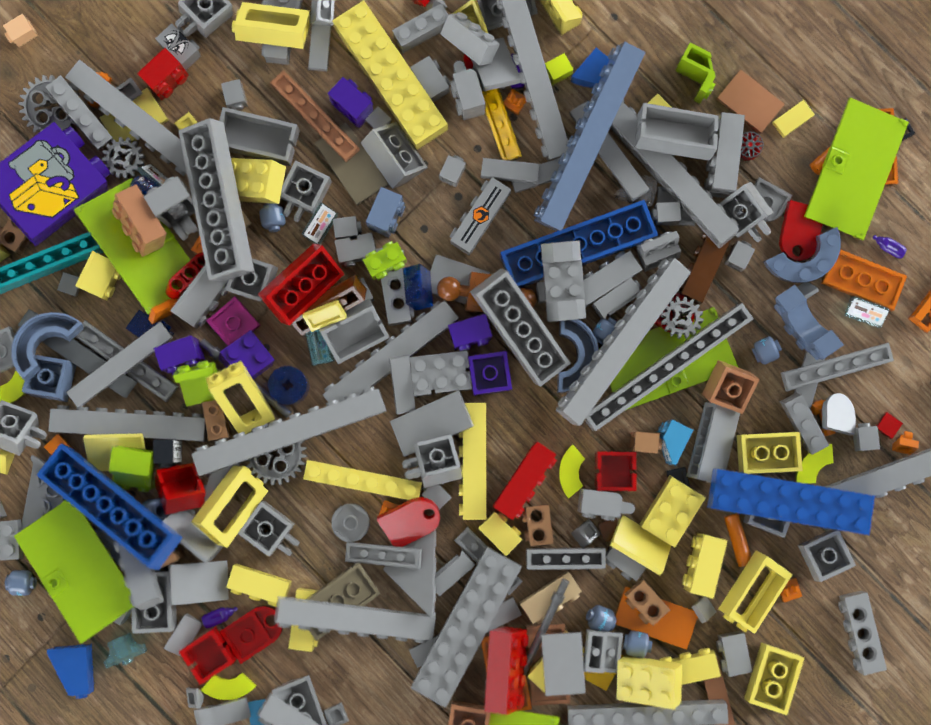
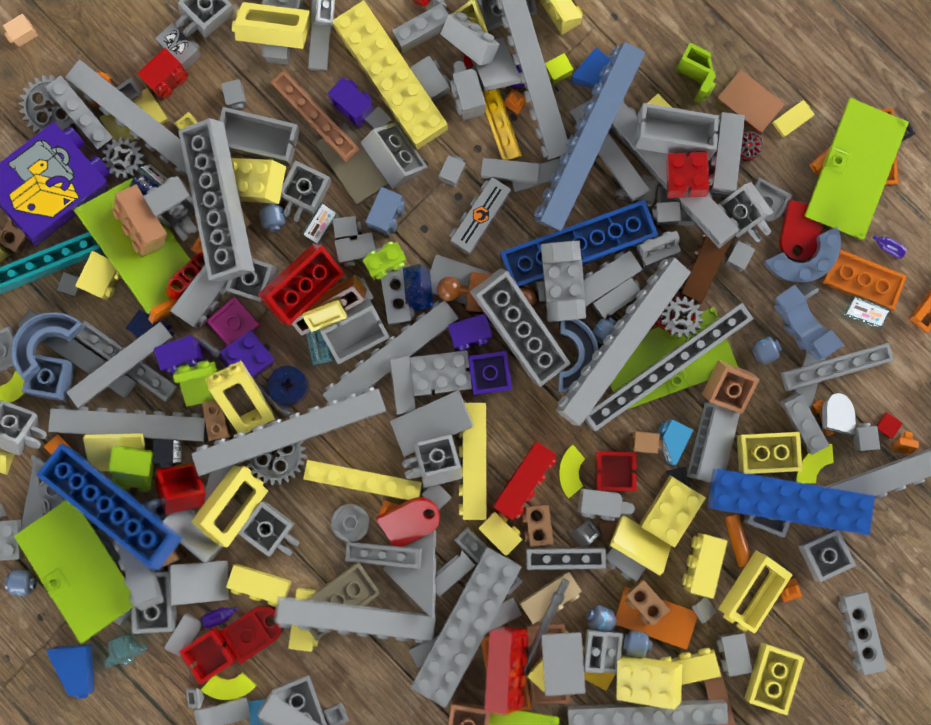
(686, 173): none -> red piece

